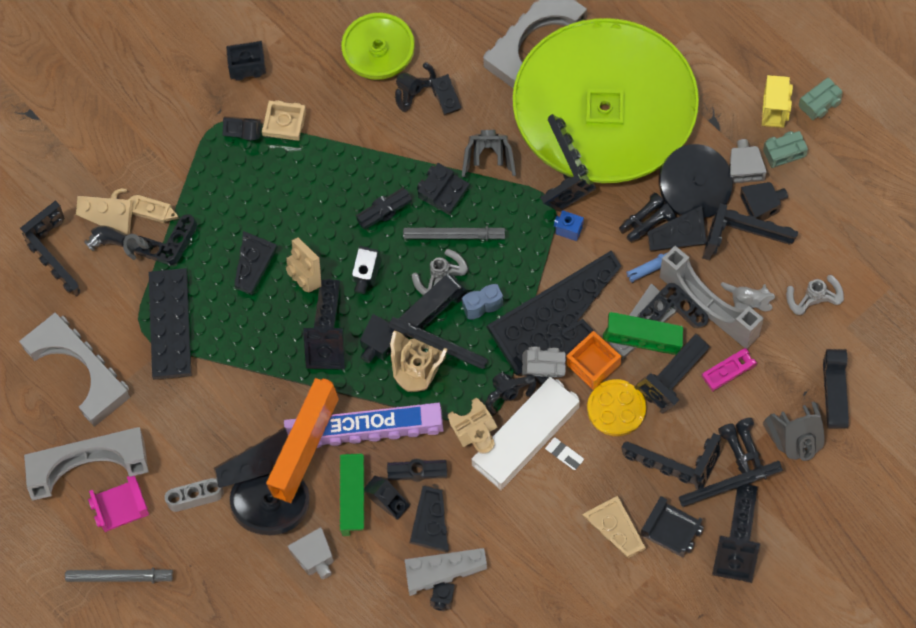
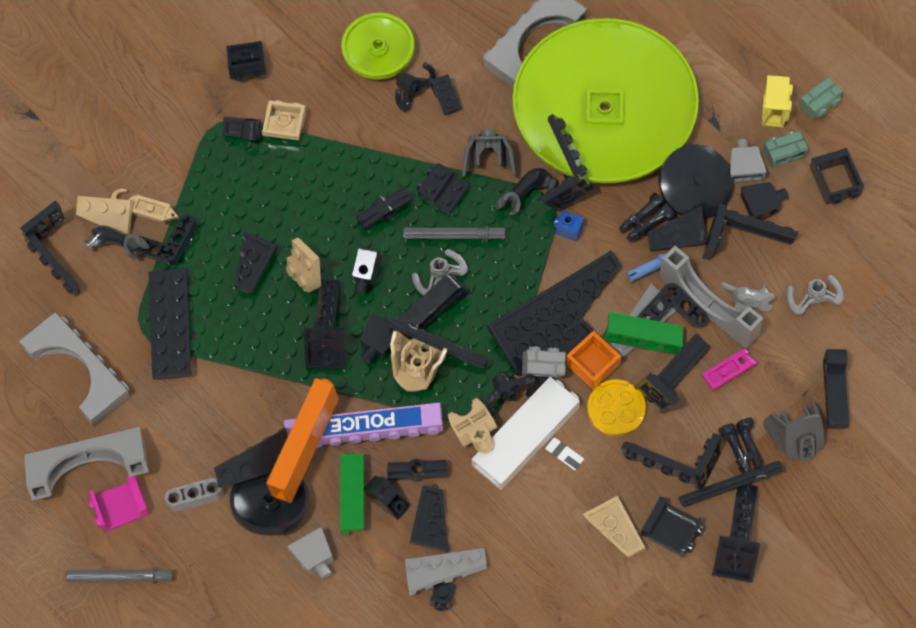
(482, 301): sand blue brick -> none
(532, 179): none -> piece
(831, 160): none -> black window

